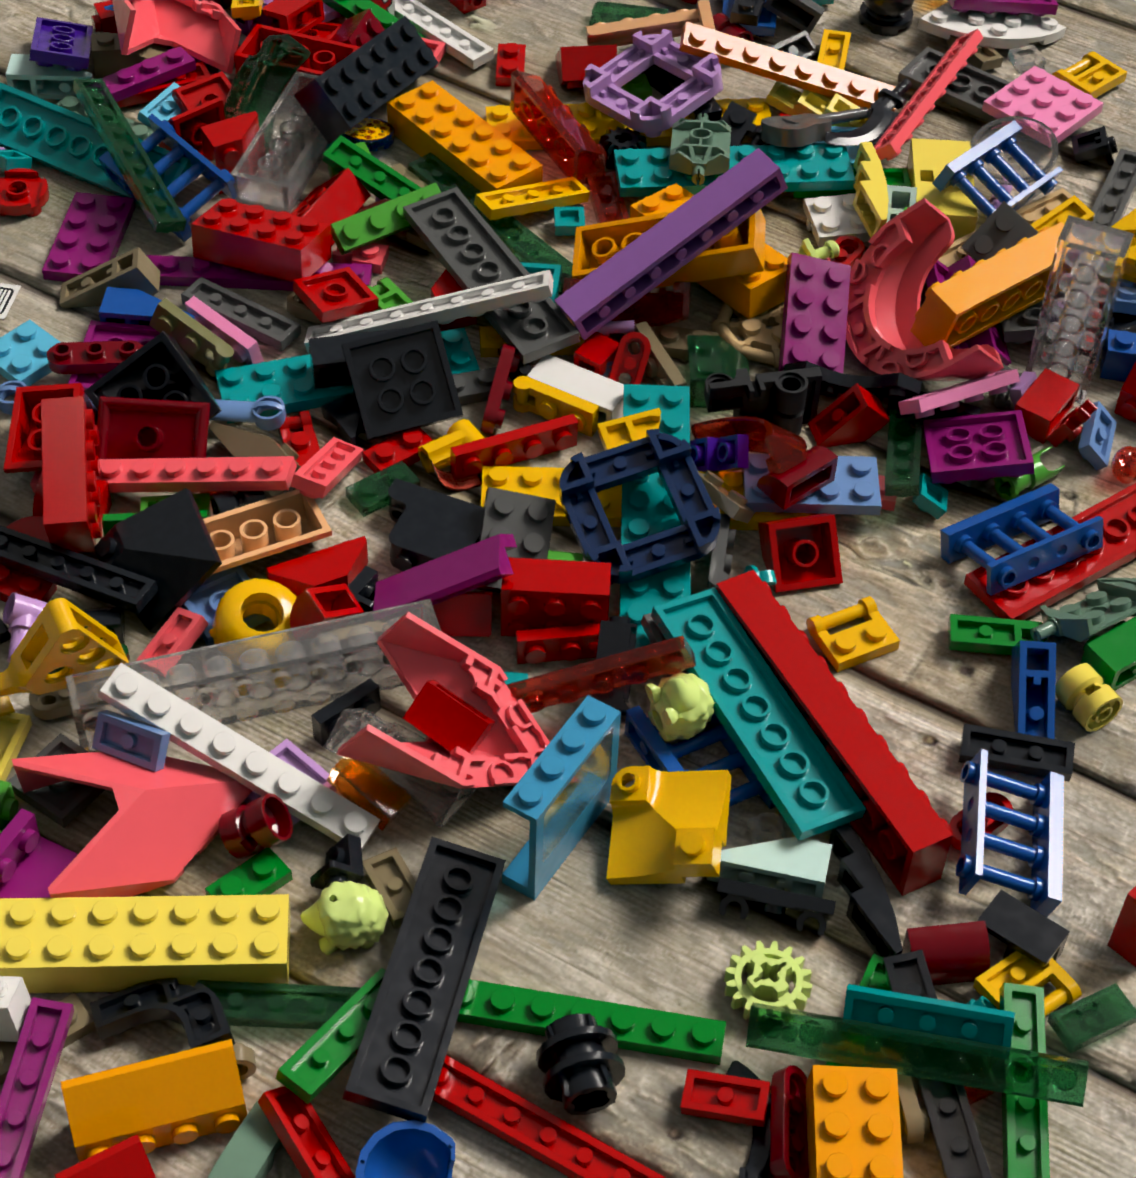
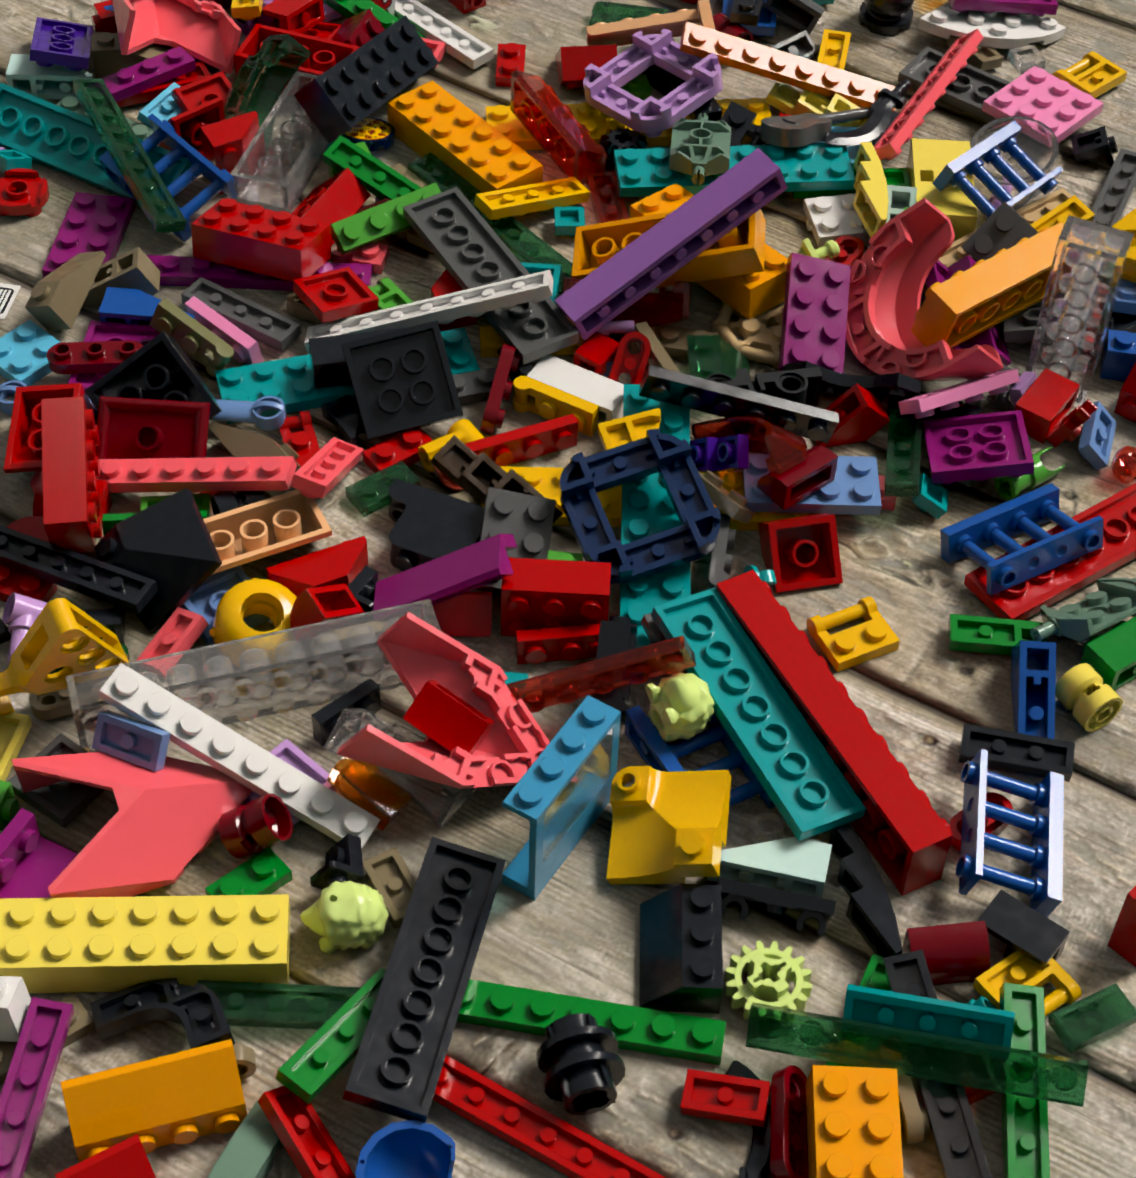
(61, 294): none -> dark tan slope
(479, 472): none -> dark brown slope
(682, 950): none -> black slope
(733, 401): none -> black plate

